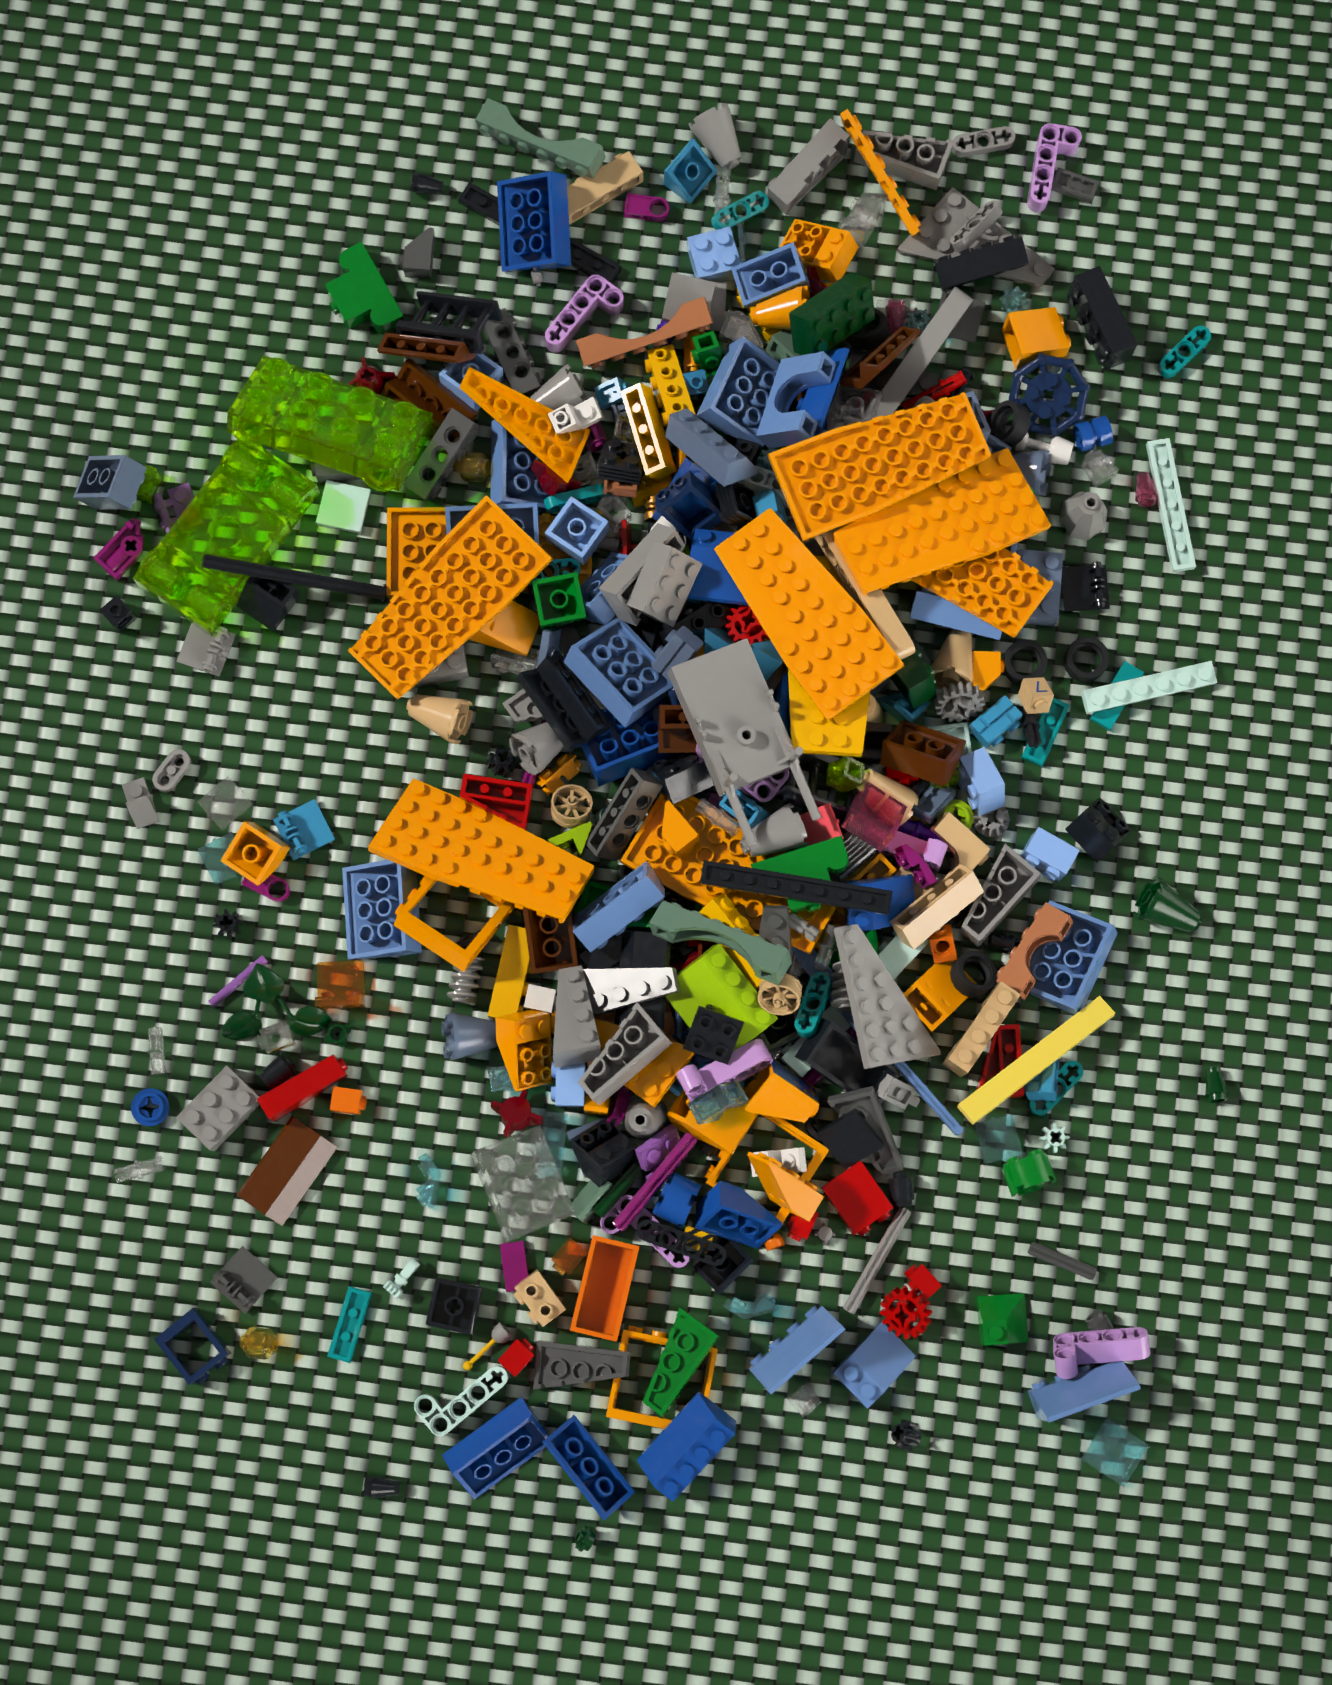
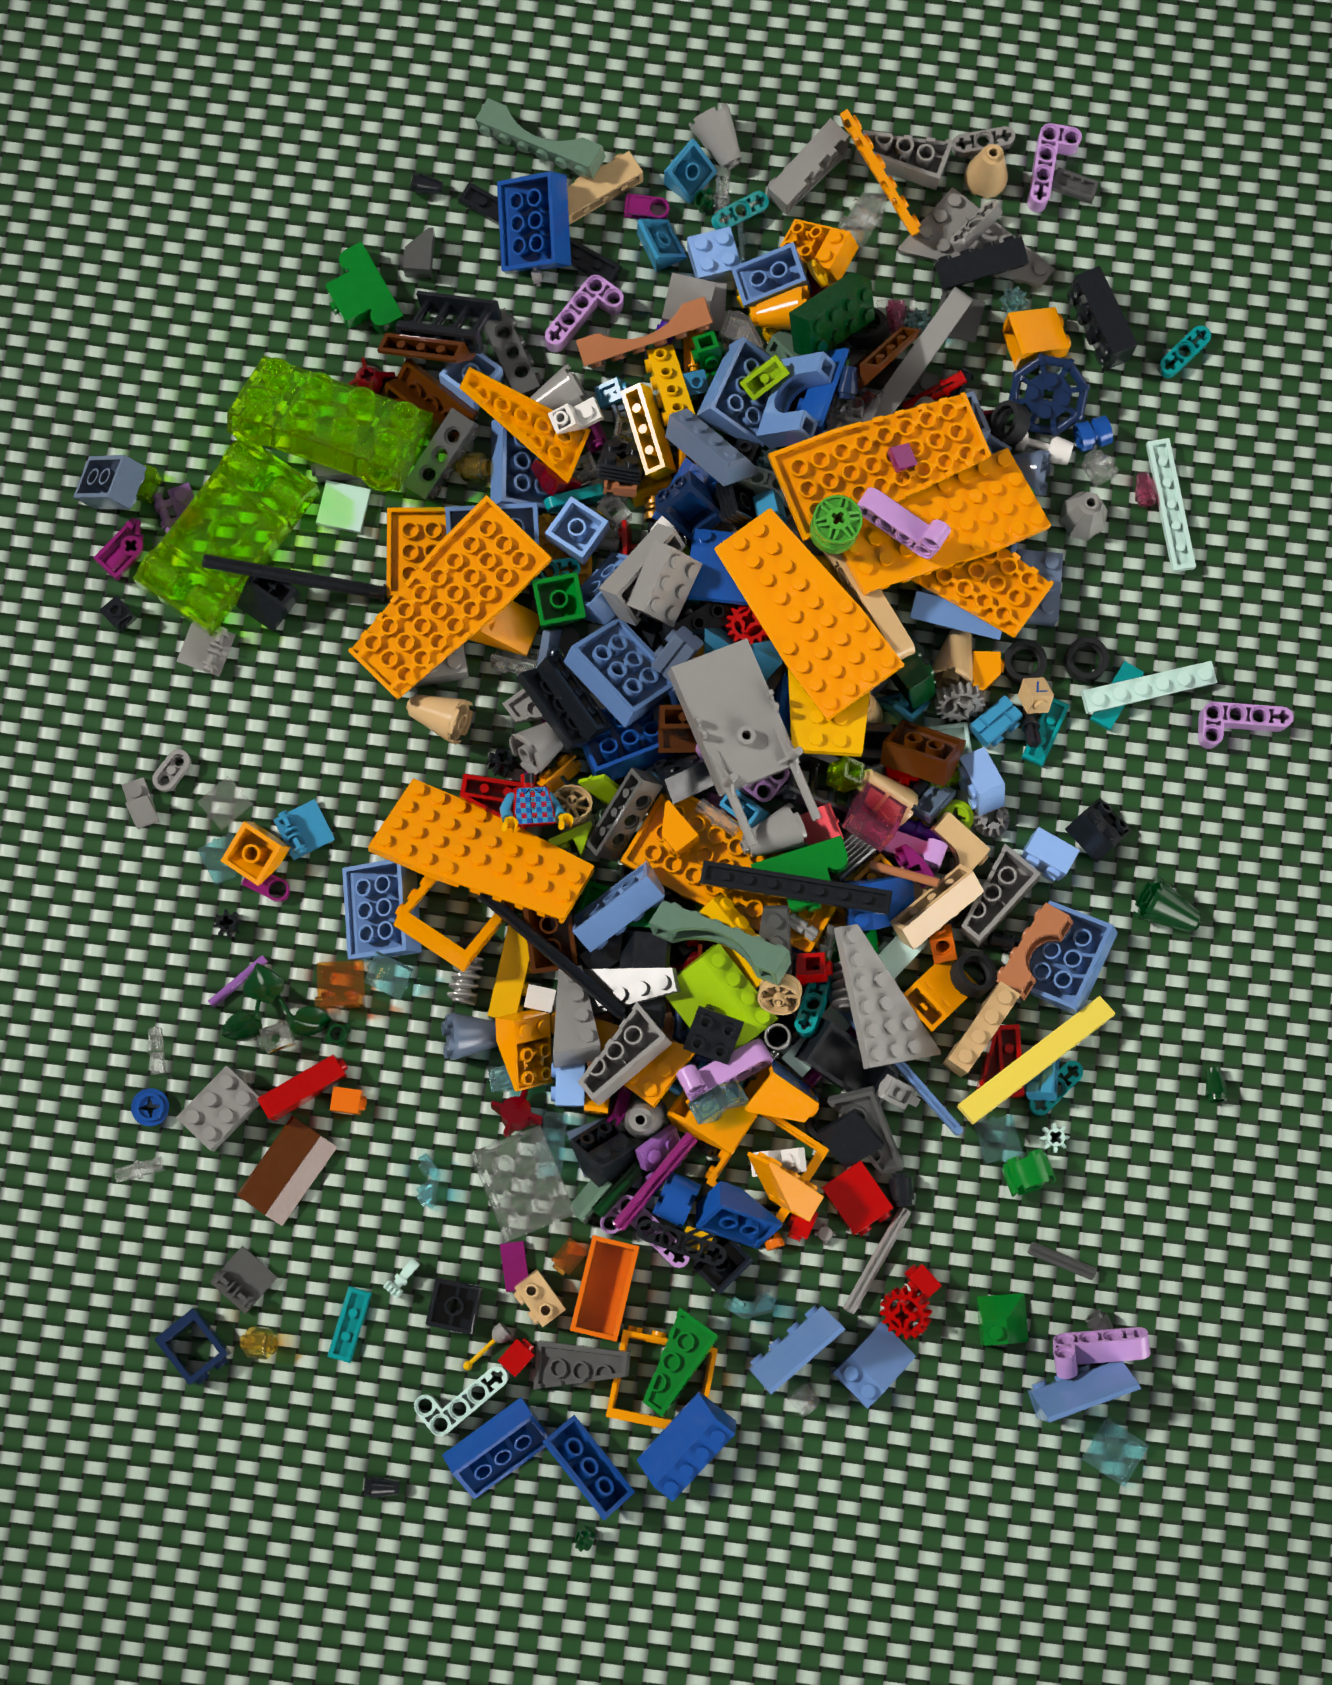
(277, 1071): black brick -> none
(388, 975): none -> clear light blue piece
(532, 807): none -> torso
(554, 955): none -> black axle
(600, 786): none -> lime piece
(660, 242): none -> dark azure slope
(704, 199): none -> dark green plate
(764, 377): none -> lime slope
(767, 1033): none -> light grey piece
(809, 963): none -> red brick
(818, 273): none -> yellow tile
(833, 537): none -> bright green wheel
(847, 384): none -> dark blue cone
(901, 457): none -> magenta slope
(903, 525): none -> lavender beam
(903, 873): none -> nougat bar
(906, 1435): black gear -> none
(987, 172): none -> tan cone
(1085, 587): black hinge -> none
(1245, 721): none -> lavender beam

